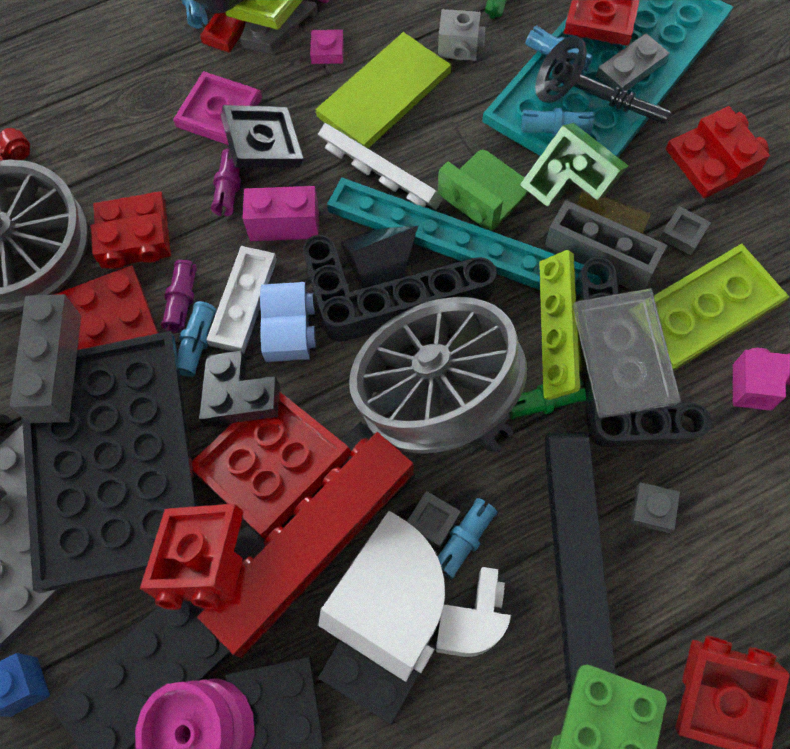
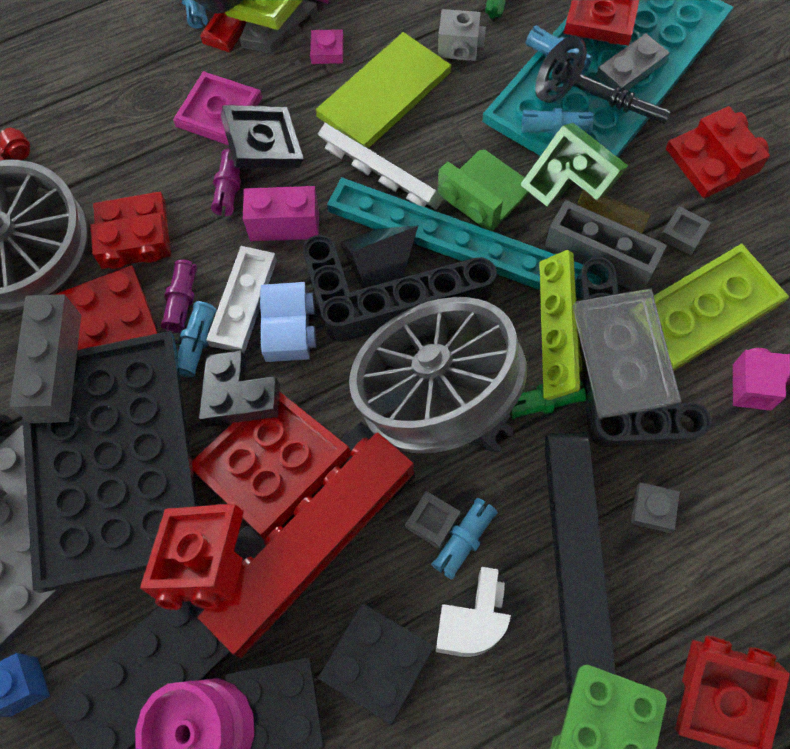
(389, 599): white brick -> none

